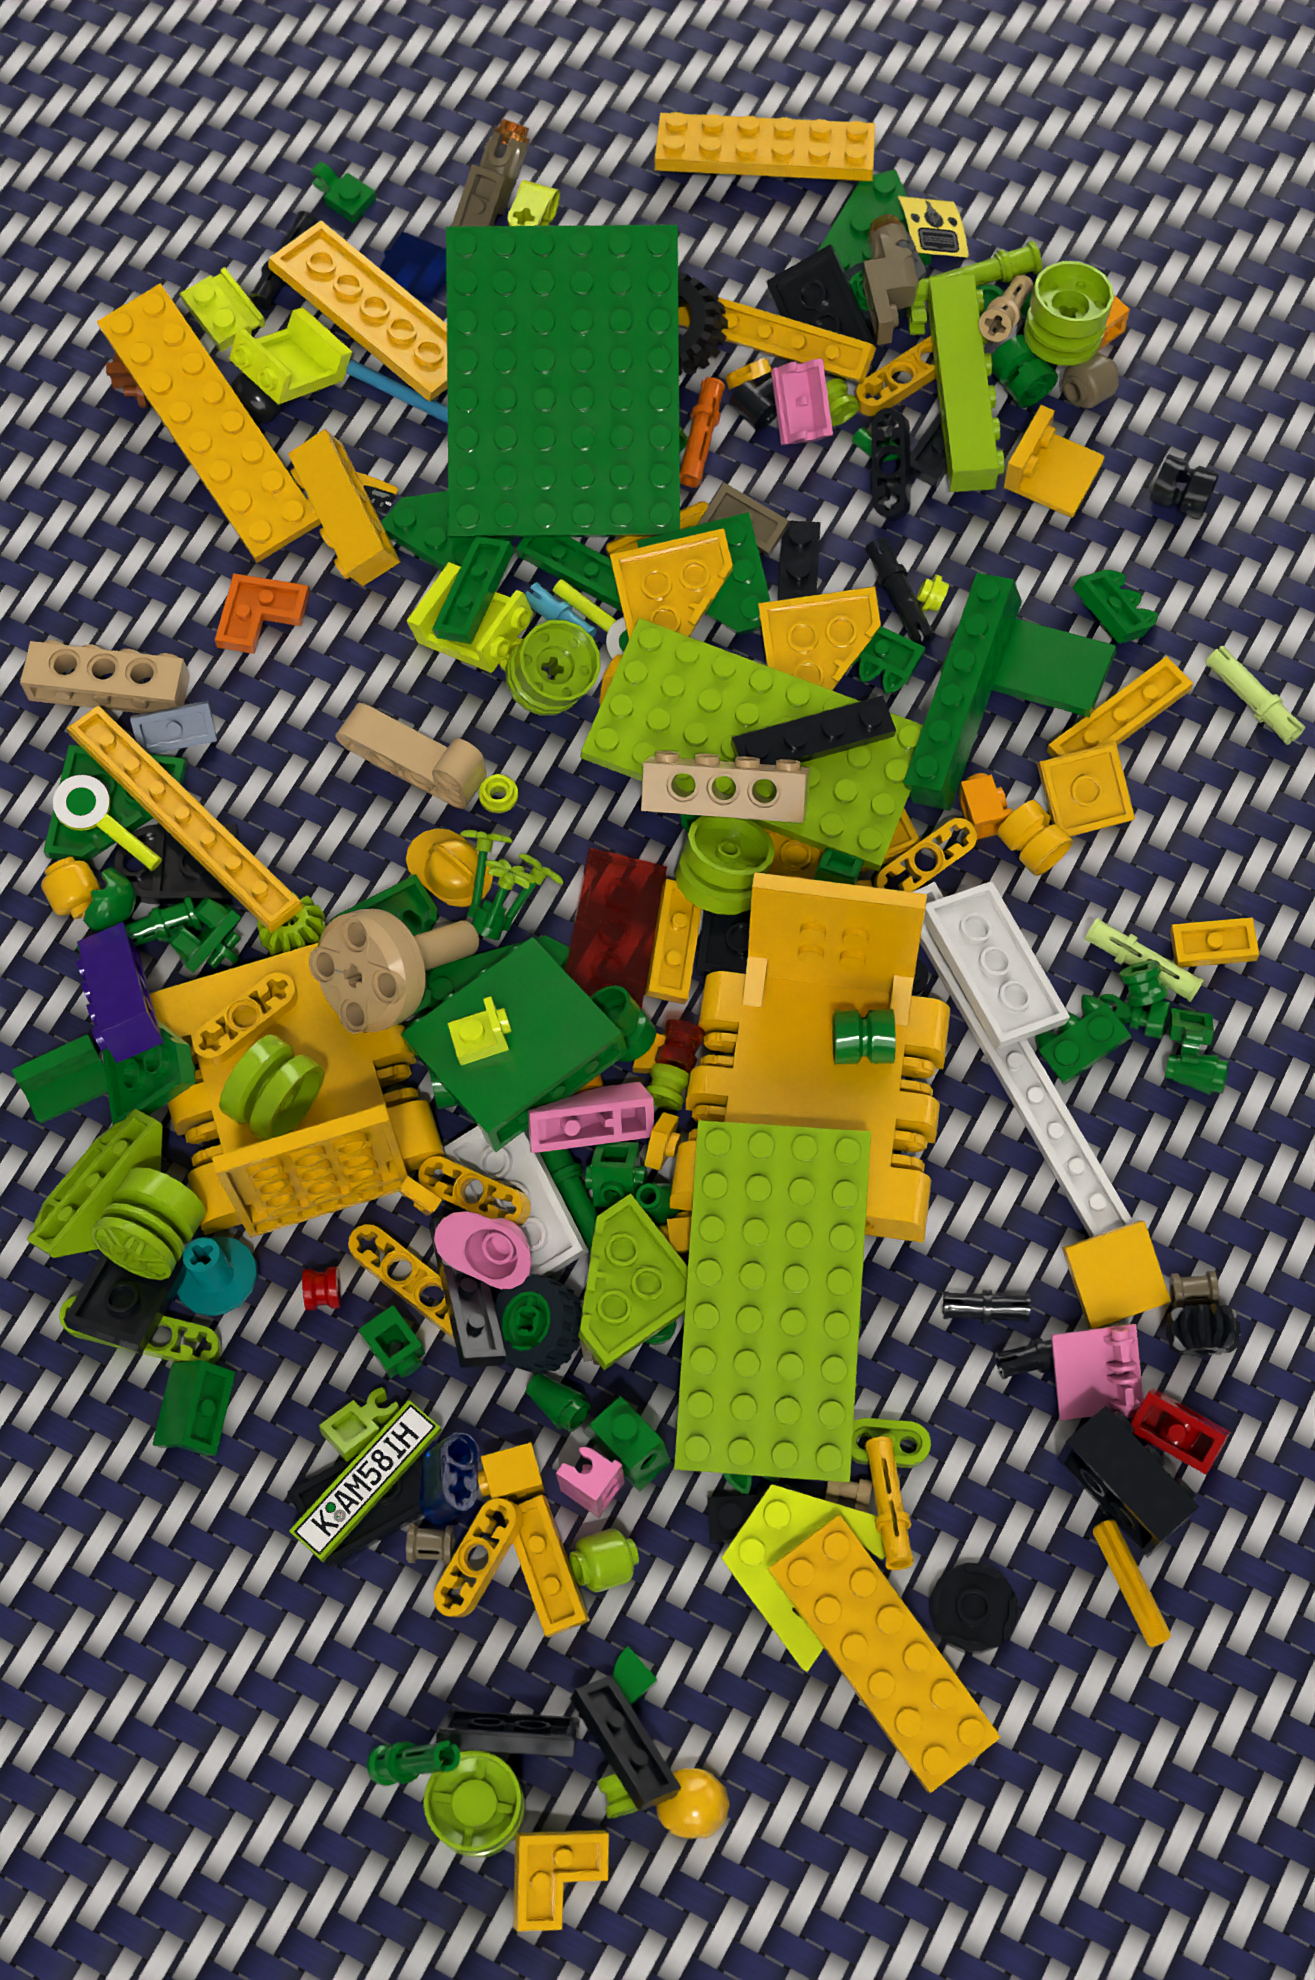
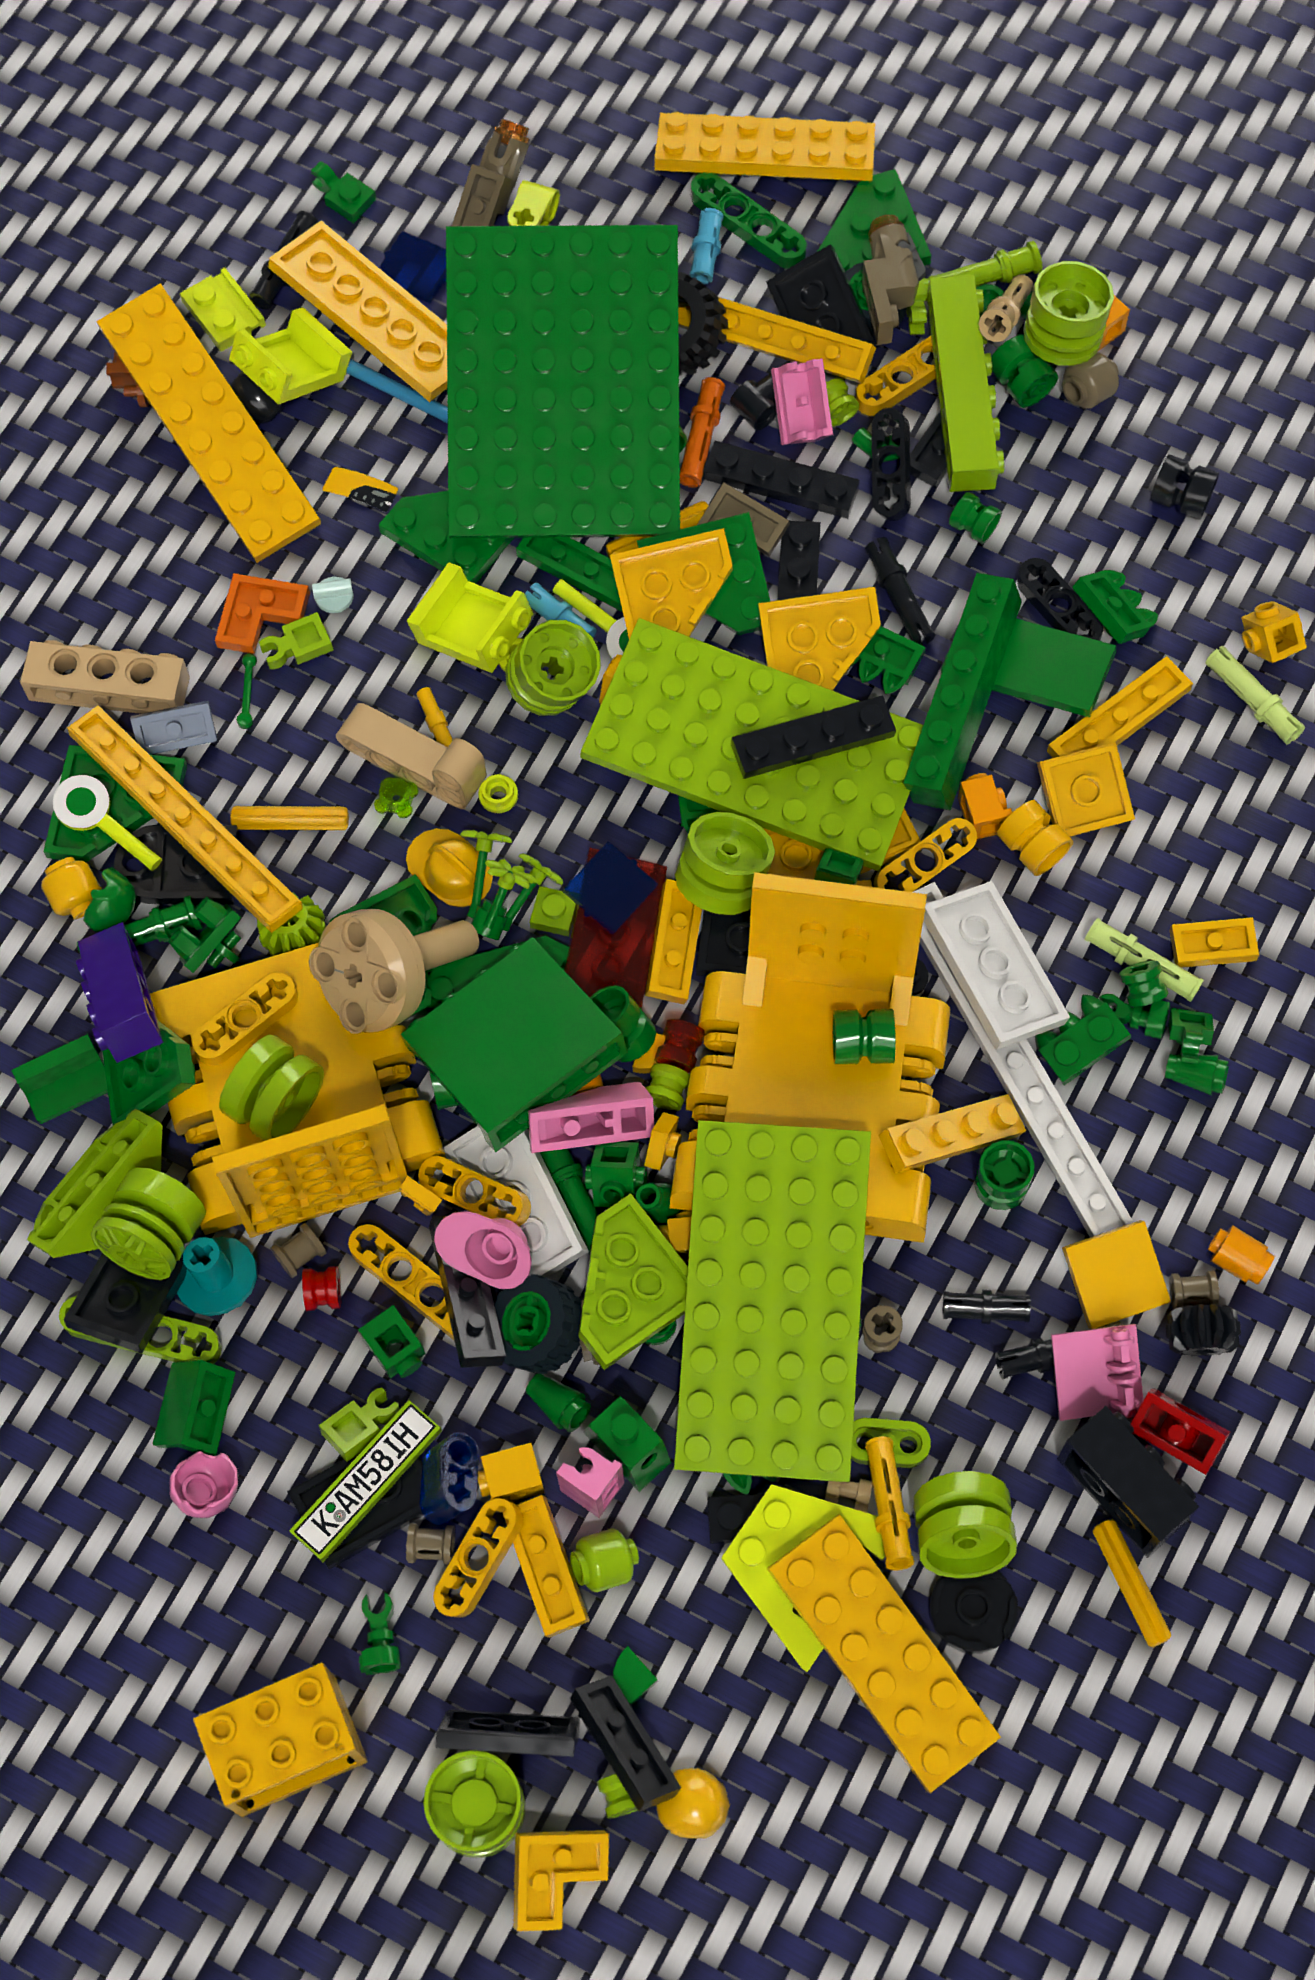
(204, 1484): none -> bright pink hair
(244, 719): none -> green hinge
(280, 1740): none -> yellow container
(289, 817): none -> yellow axle
(298, 1250): none -> dark tan bush
(302, 639): none -> lime plate
(333, 594): none -> light aqua plate
(343, 508): yellow brick -> none
(382, 1656): none -> green piece
(396, 786): none -> clear neon green plate
(405, 1761): green pin -> none
(434, 717): none -> yellow piece
(473, 590): green plate -> none
(480, 1033): neon yellow bracket -> none
(553, 912): none -> lime plate
(610, 887): none -> clear blue piece
(663, 795): tan brick -> none
(706, 245): none -> medium azure pin
(747, 373): yellow tile -> none
(751, 217): none -> green beam
(781, 479): none -> black plate
(877, 1317): none -> dark tan bush
(932, 593): neon yellow plate -> none
(935, 226): sticker -> none
(951, 1133): none -> yellow plate
(964, 1524): none -> lime wheel
(975, 517): none -> green wheel
(1004, 1175): none -> green wheel
(1051, 467): yellow bracket -> none
(1056, 588): none -> black beam
(1240, 1254): none -> light orange brick
(1273, 632): none -> yellow brick

